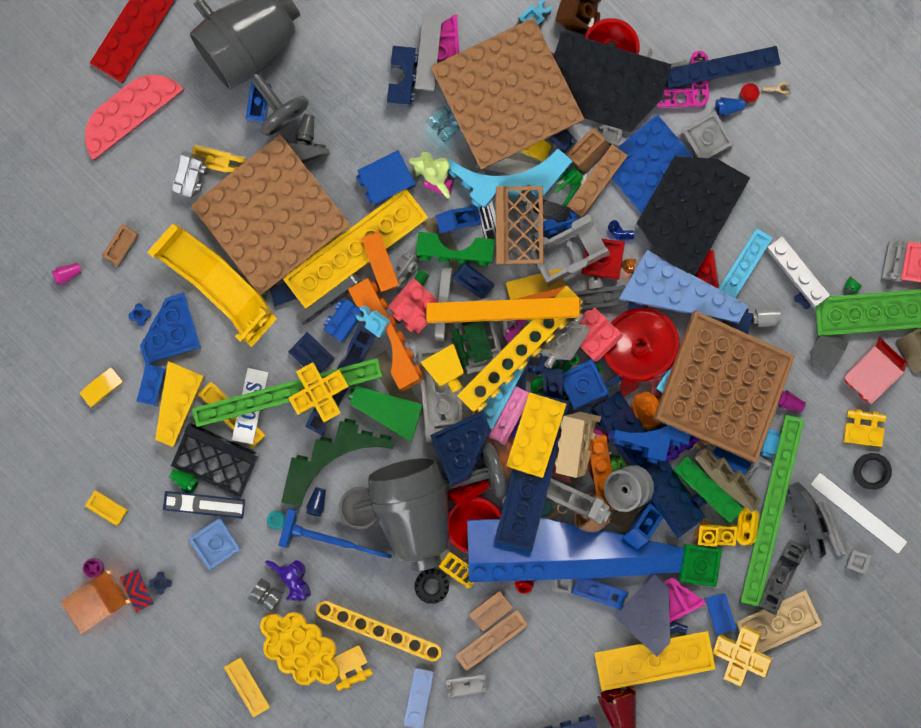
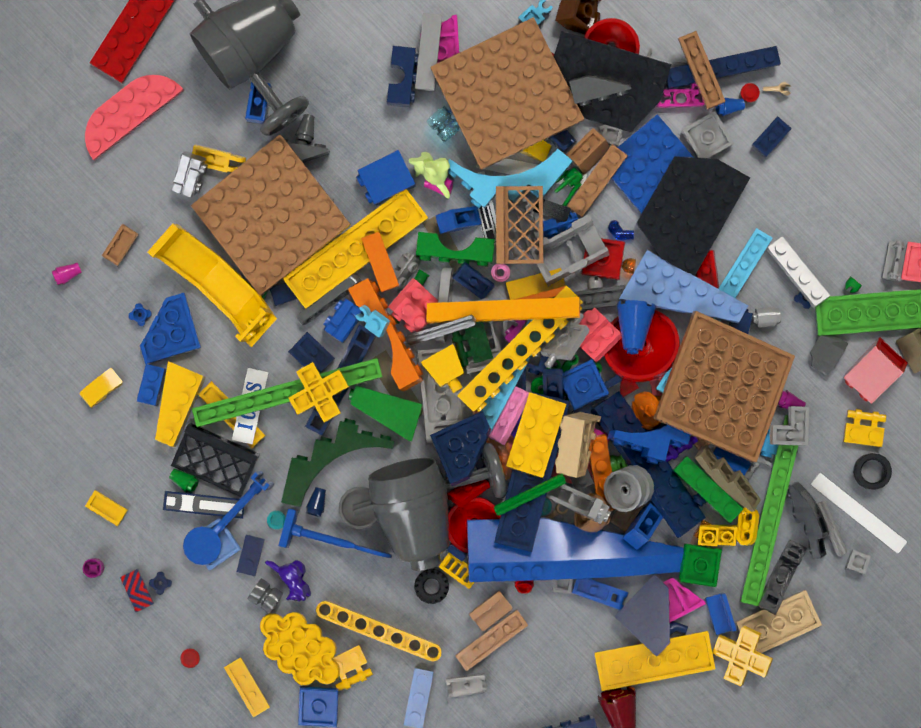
(95, 601): clear orange slope -> none
(190, 658): none -> red plate
(202, 543): none -> blue piece
(250, 555): none -> dark blue plate
(318, 706): none -> blue plate
(440, 330): none -> axle
(457, 552): none -> dark blue tile
(496, 277): none -> bright pink plate
(530, 494): none -> green axle
(592, 87): none -> dark grey slope
(634, 323): none -> blue cone
(701, 70): none -> medium nougat plate
(771, 136): none -> dark blue plate
(797, 430): none -> light grey plate

